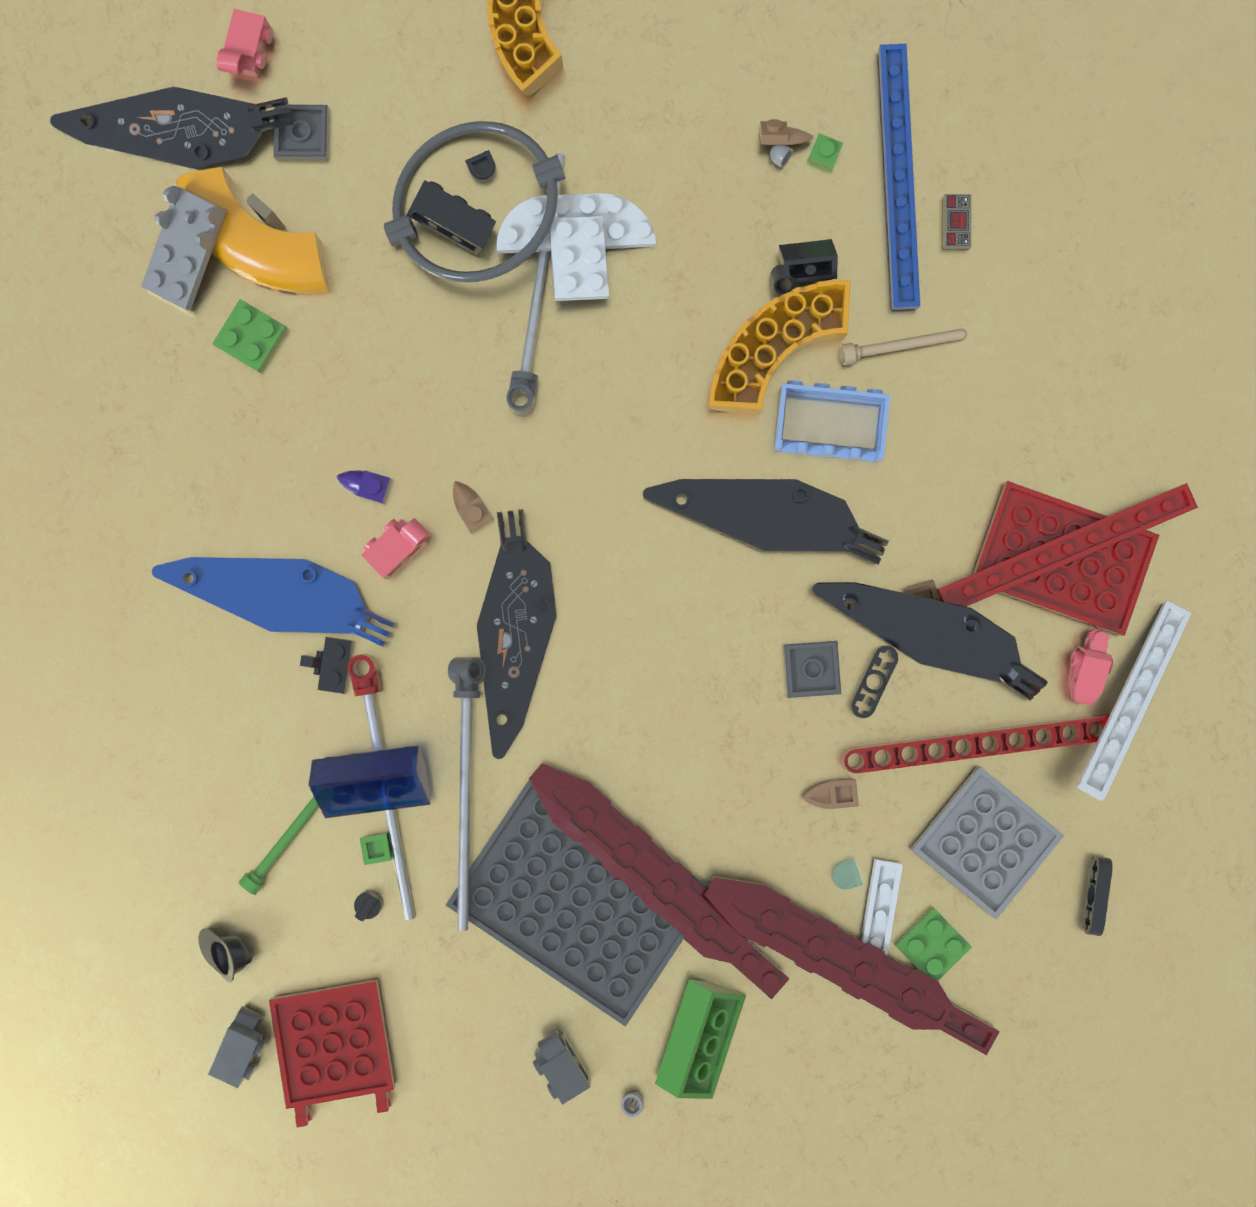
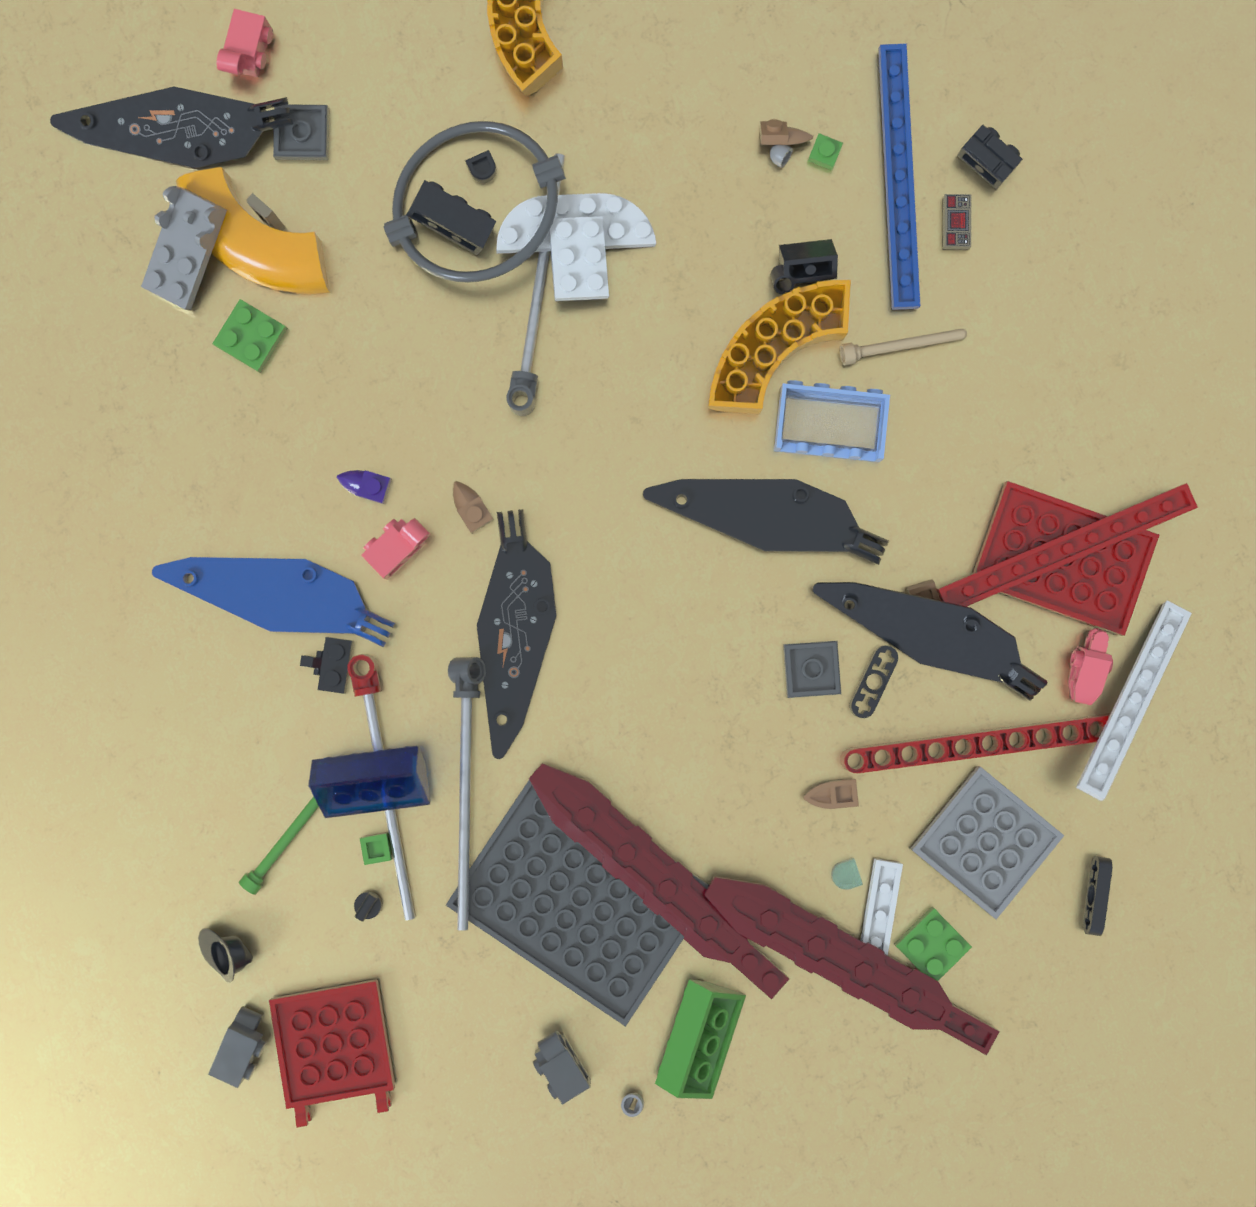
(990, 156): none -> black brick

